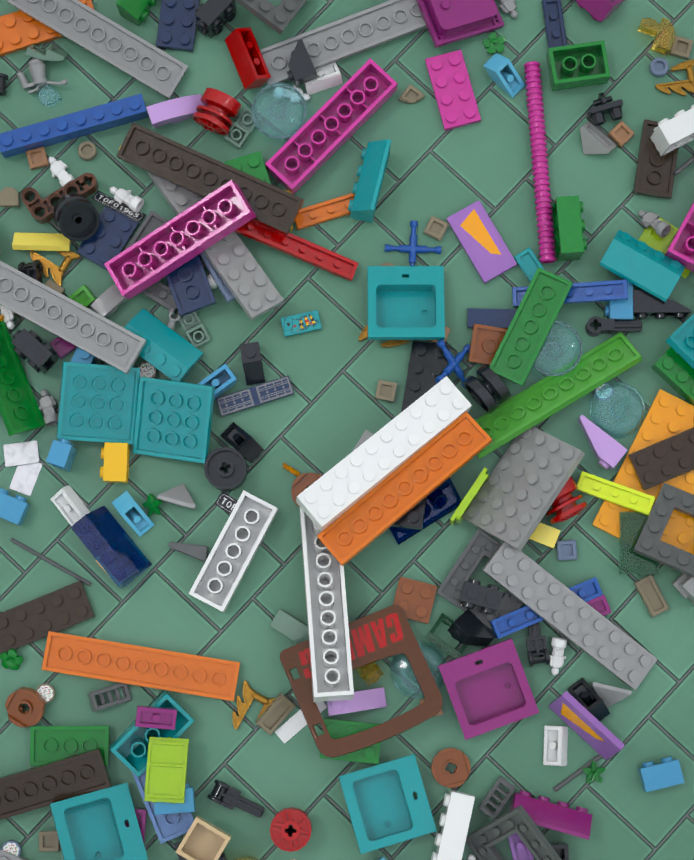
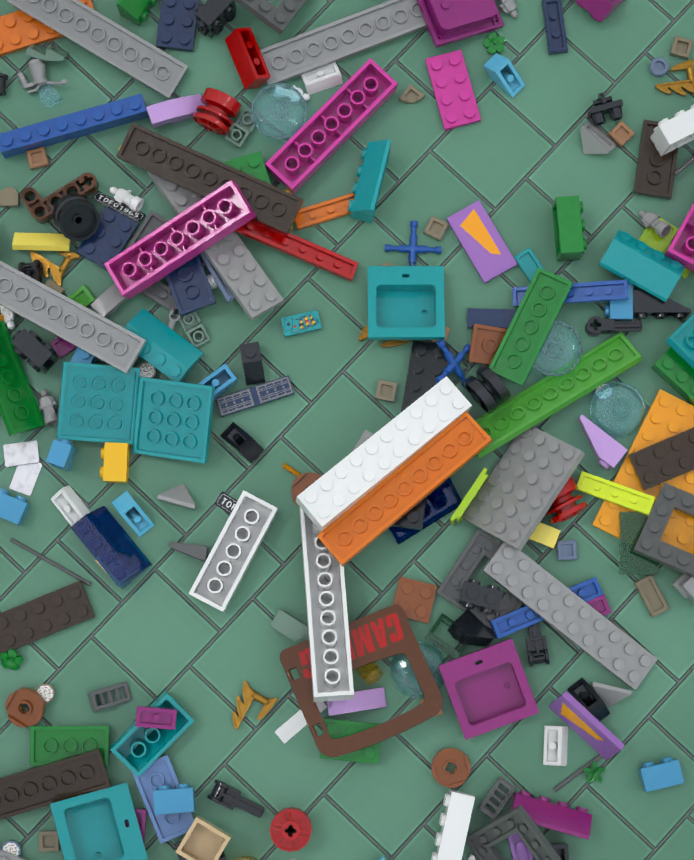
(58, 169): white piece -> none
(87, 151): dark tan tile -> none
(141, 666): orange plate -> none
(152, 504): green plant -> none
(166, 770): lime piece -> none
(223, 458): black wheel -> none
(275, 713): dark tan tile -> none
(300, 65): black slope -> none
(384, 804): teal piece -> none
(540, 162): dark pink piece -> none
(557, 658): white piece -> none
(578, 65): green brick -> none
(663, 33): clear yellow brick -> none

